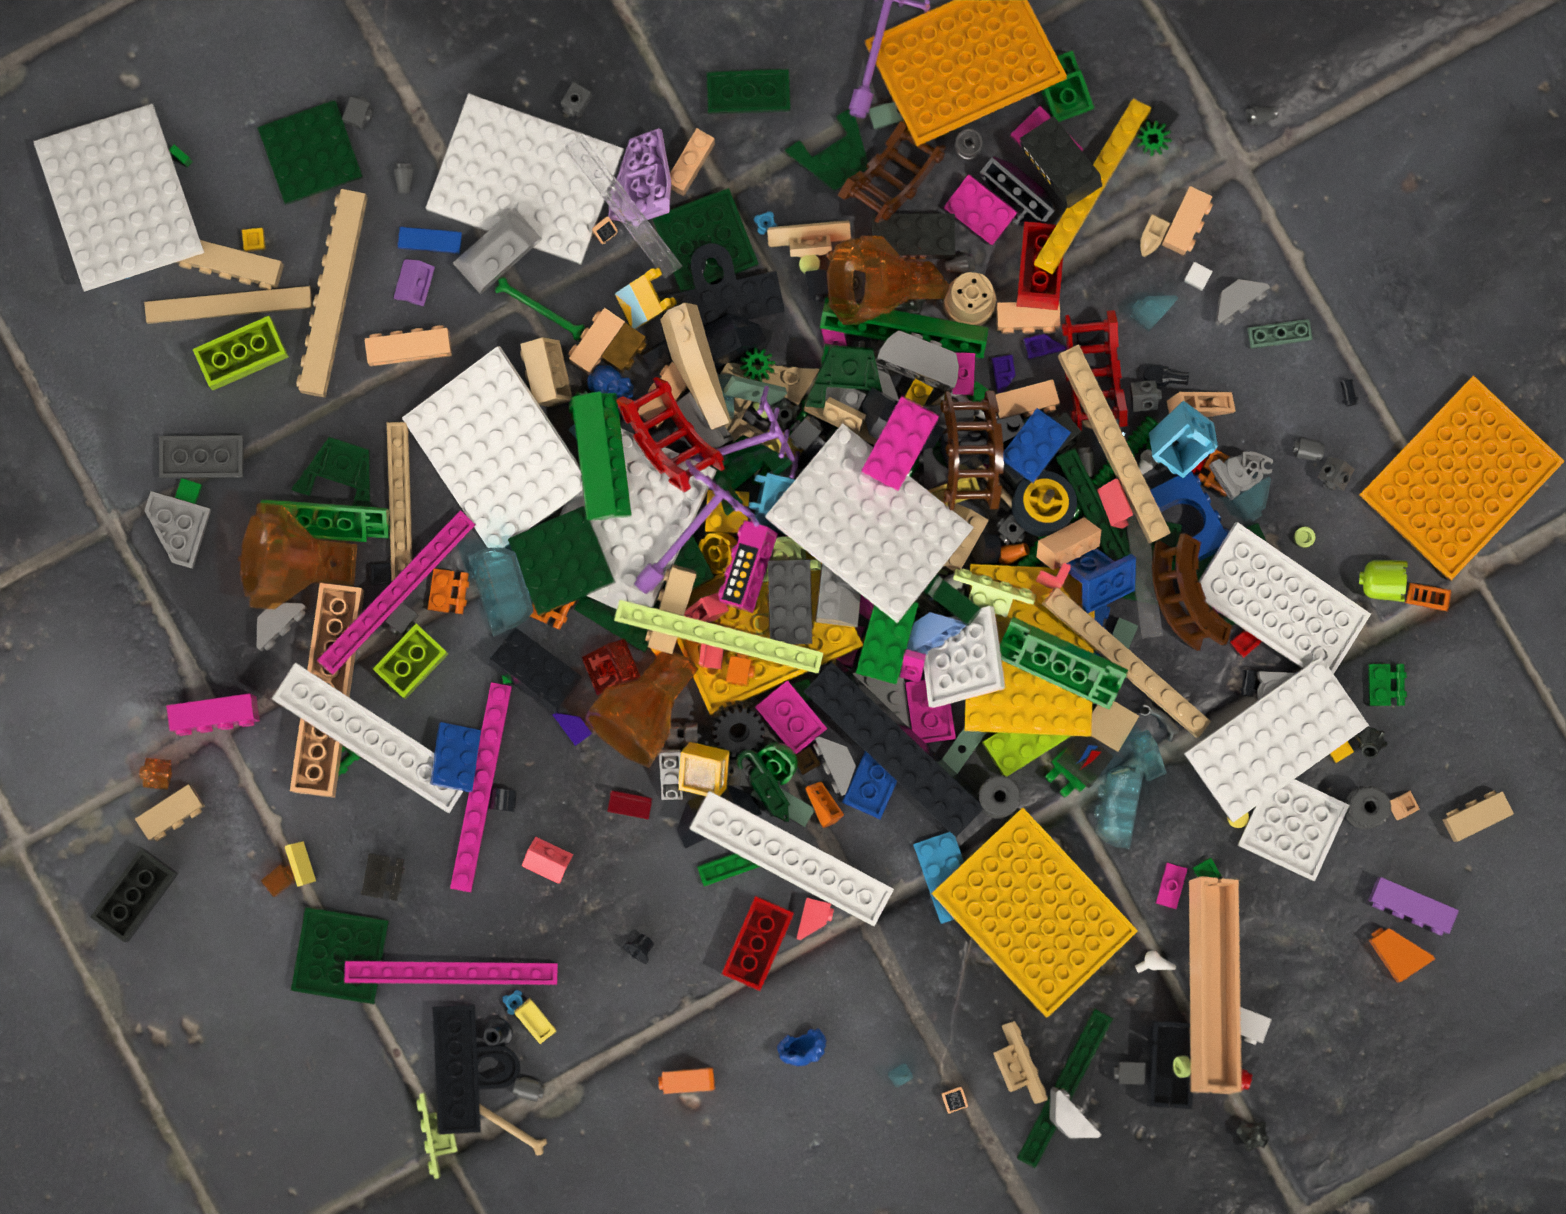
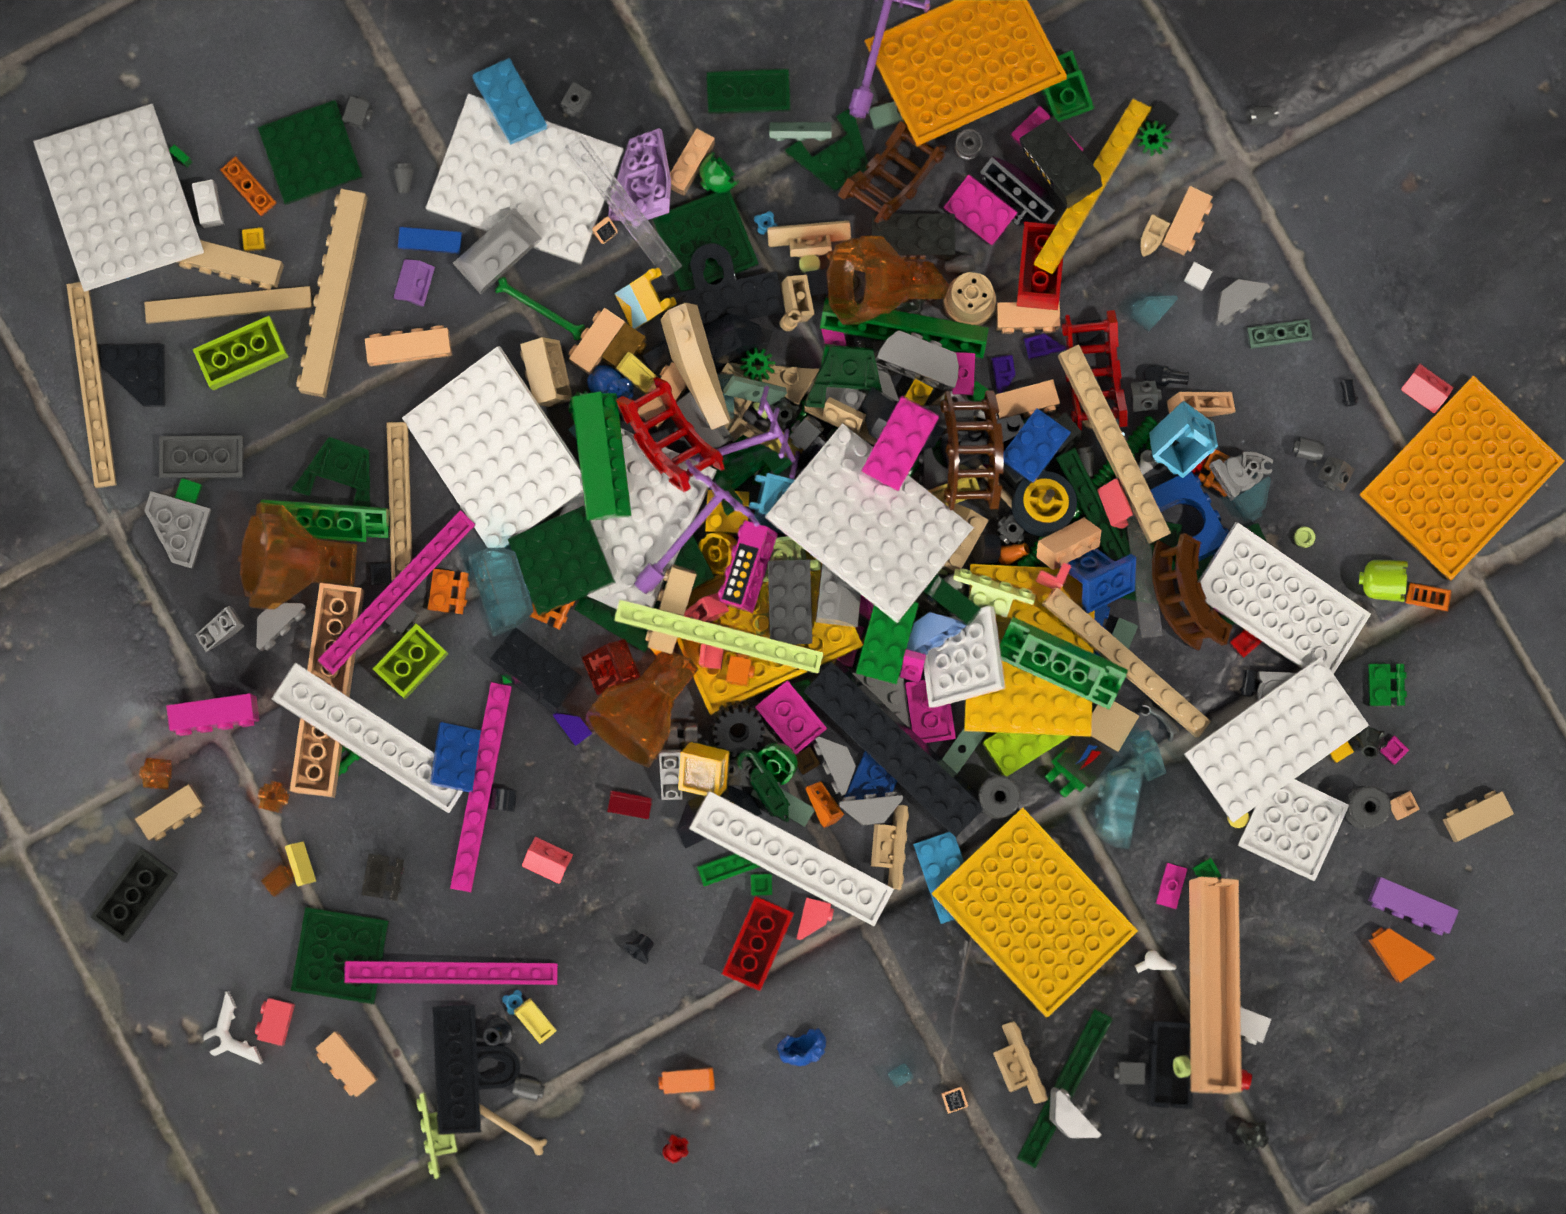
(91, 386): none -> tan plate
(138, 369): none -> black plate
(208, 203): none -> white brick
(220, 629): none -> light grey slope
(227, 1041): none -> white piece
(256, 194): none -> orange tile
(275, 1021): none -> coral brick
(280, 800): none -> clear orange brick
(345, 1064): none -> light nougat brick
(509, 101): none -> dark azure plate
(636, 372): none -> light yellow tile
(675, 1149): none -> red brick
(716, 174): none -> green cylinder
(761, 884): none -> green tile
(796, 301): none -> tan hinge
(800, 130): none -> sand green tile
(871, 809): none -> light grey slope
(890, 846): none -> tan bracket
(1395, 750): none -> dark pink tile
(1427, 388): none -> coral panel

